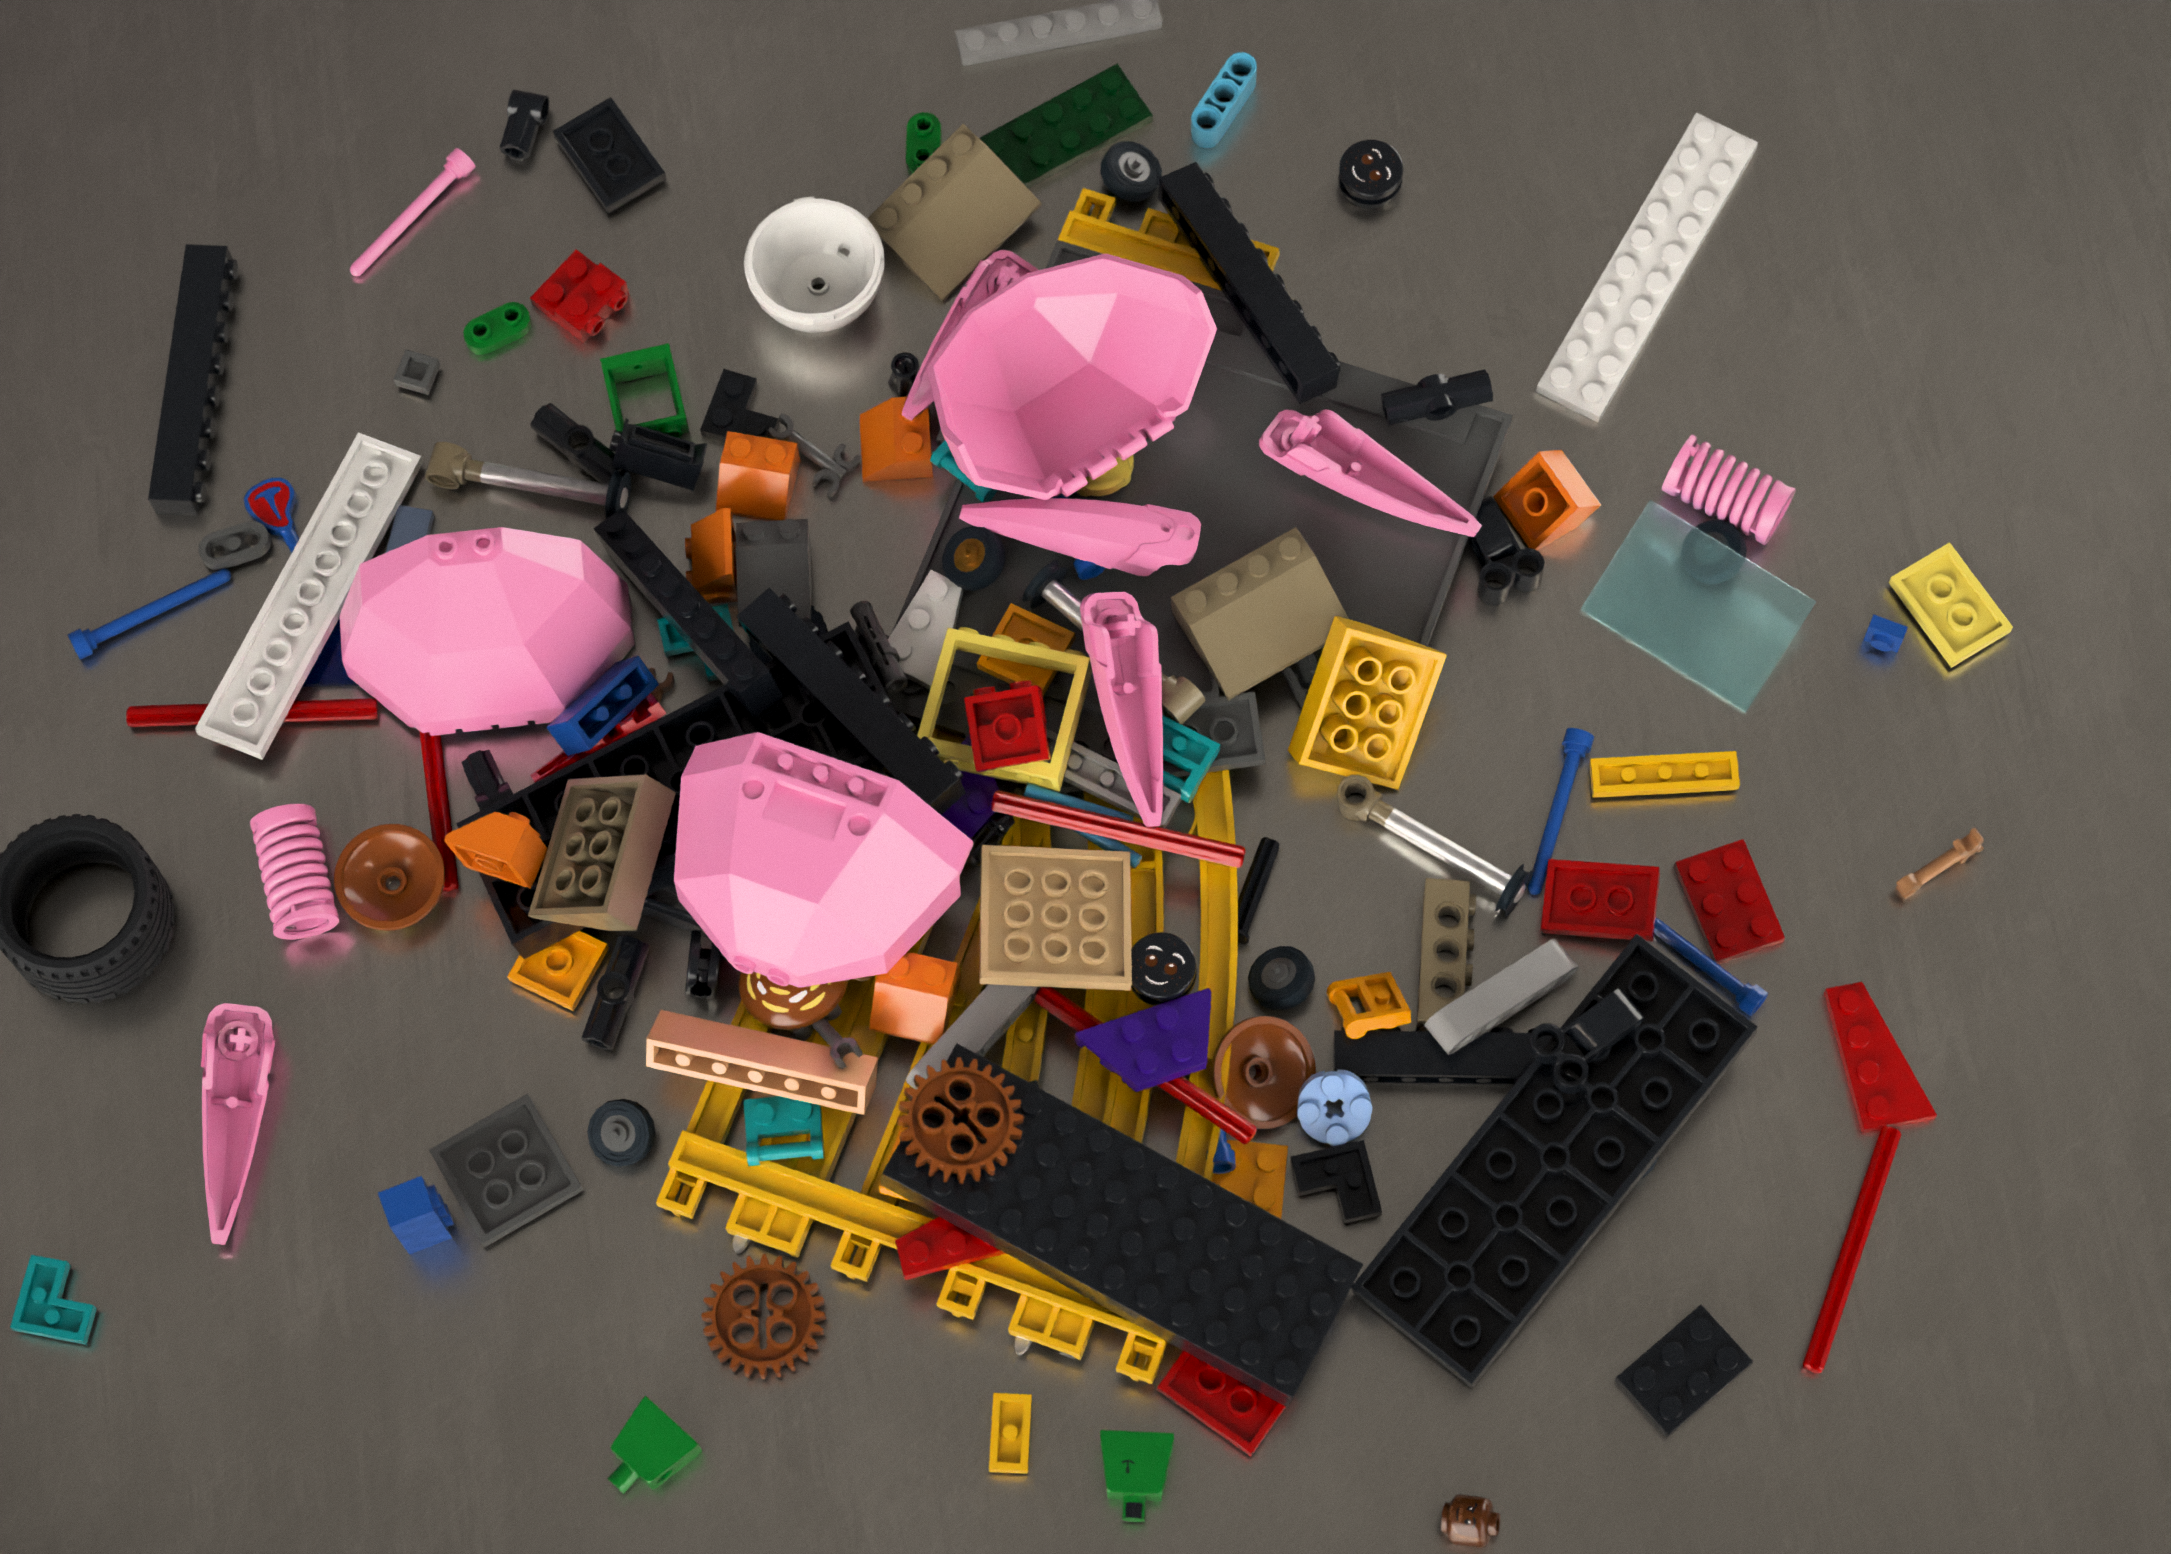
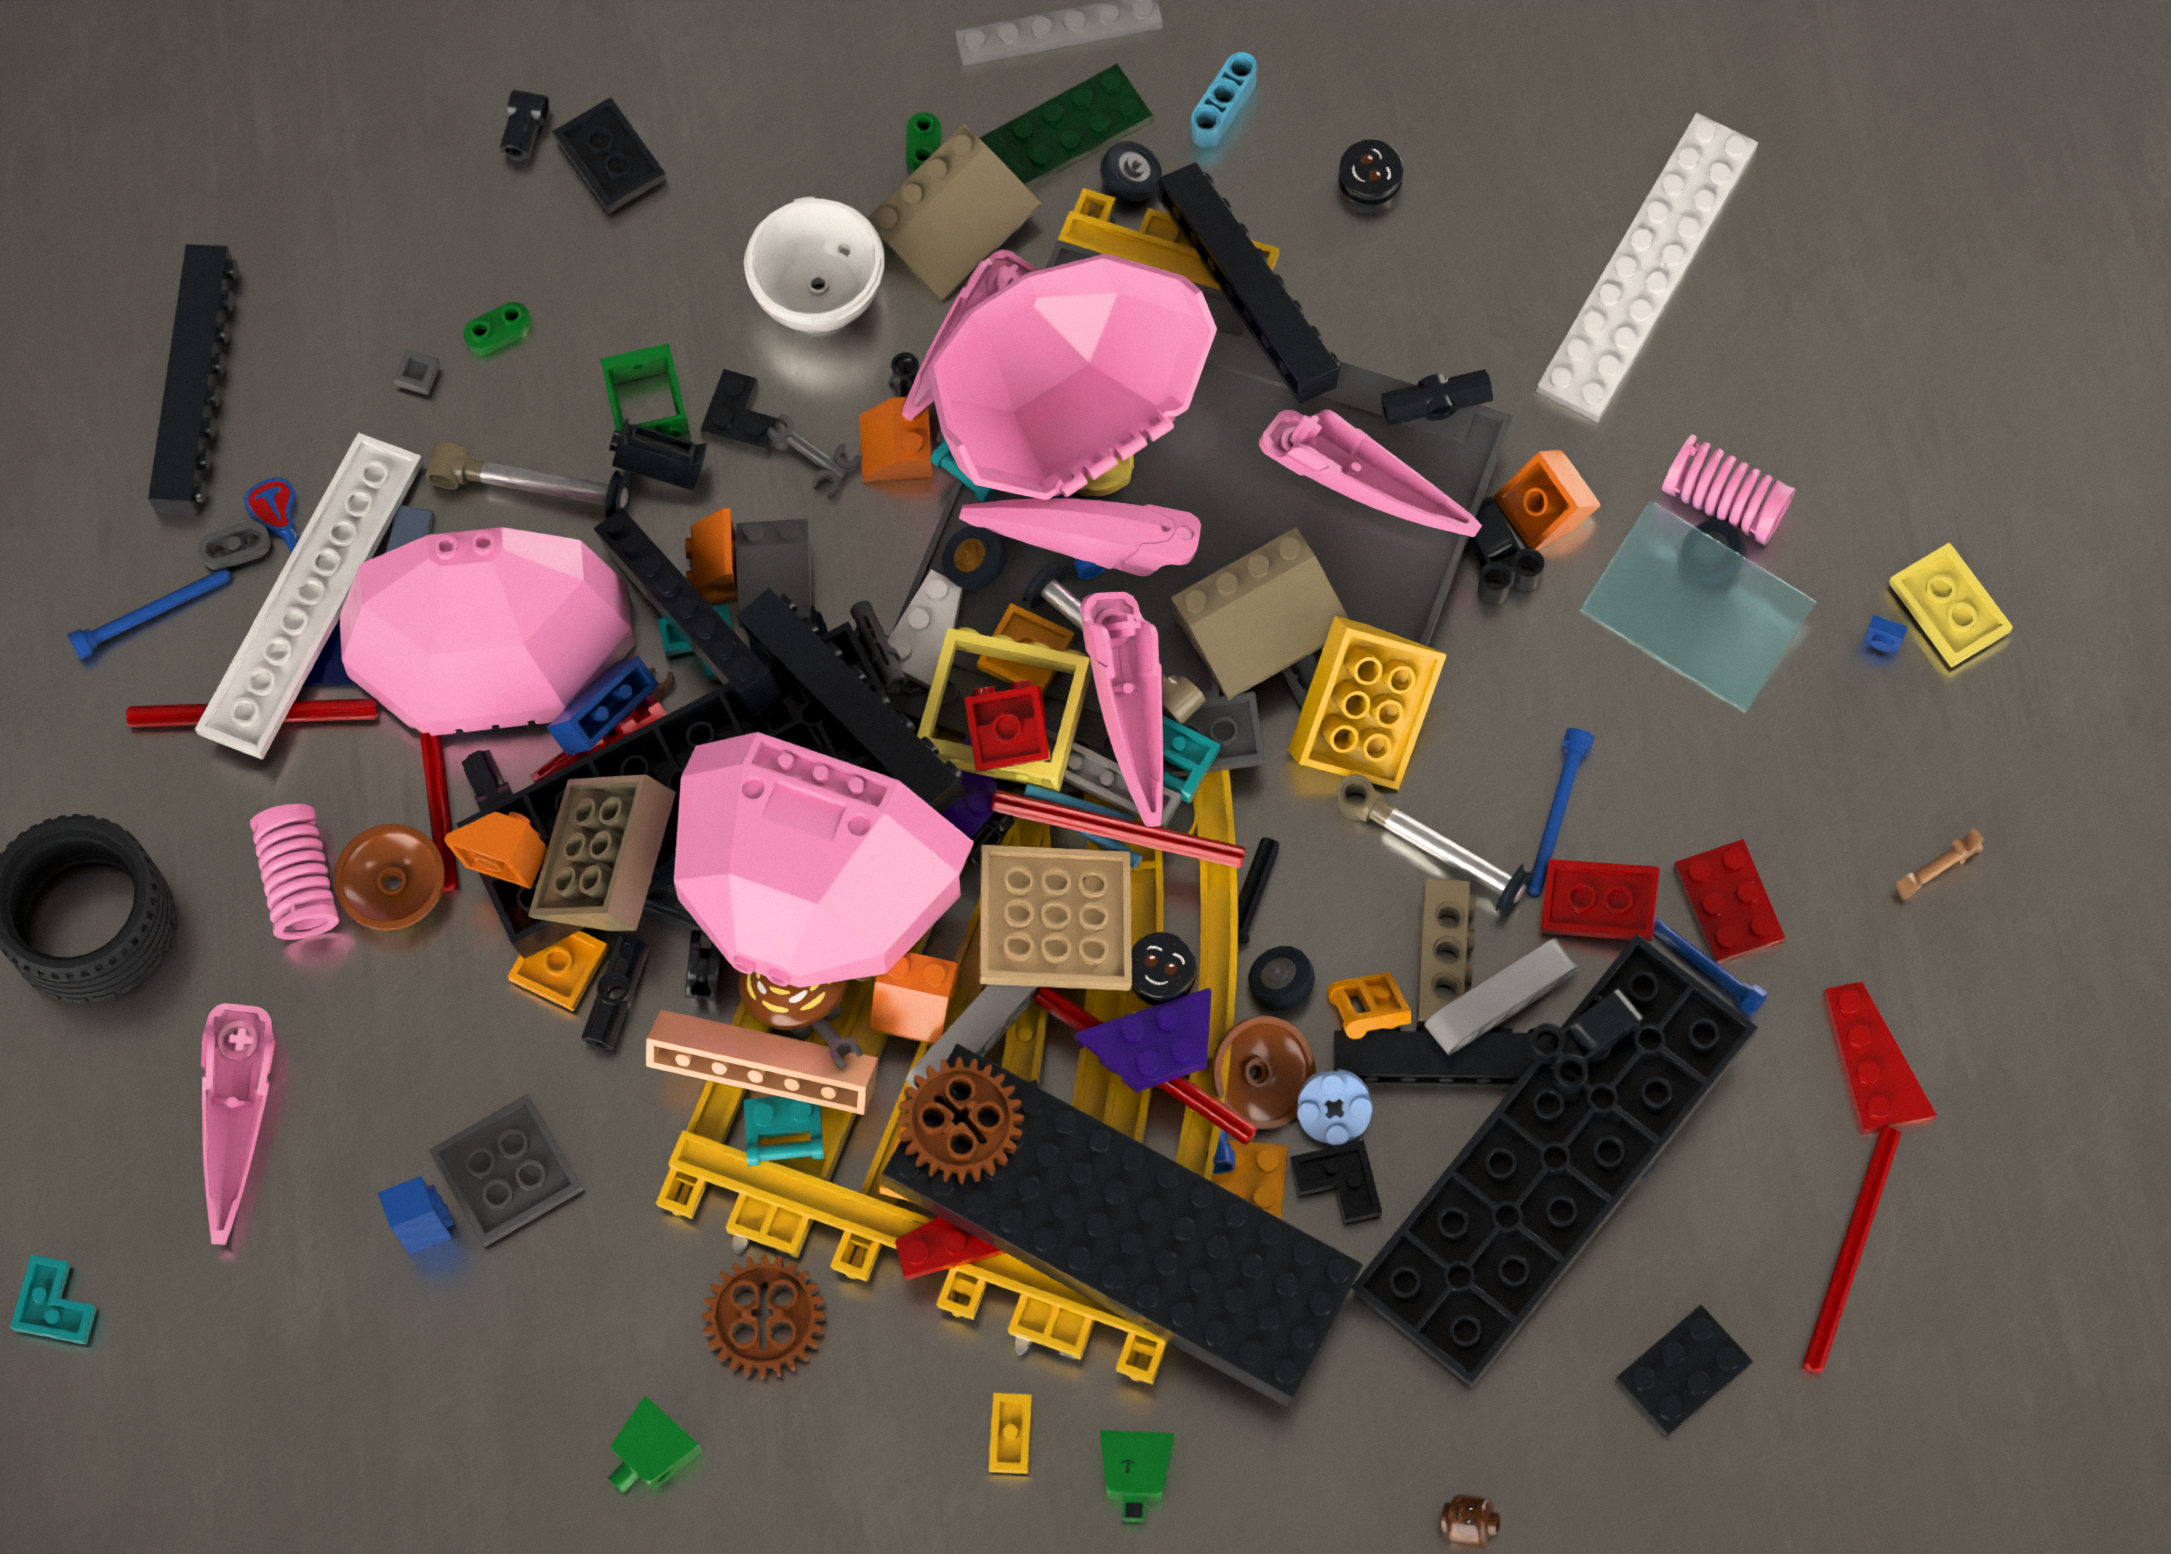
(457, 165): bright pink piece -> none
(566, 433): black piece -> none
(581, 296): red plate -> none
(621, 1132): black wheel -> none
(757, 476): orange slope -> none
(1221, 1402): red plate -> none
(1664, 774): yellow plate -> none

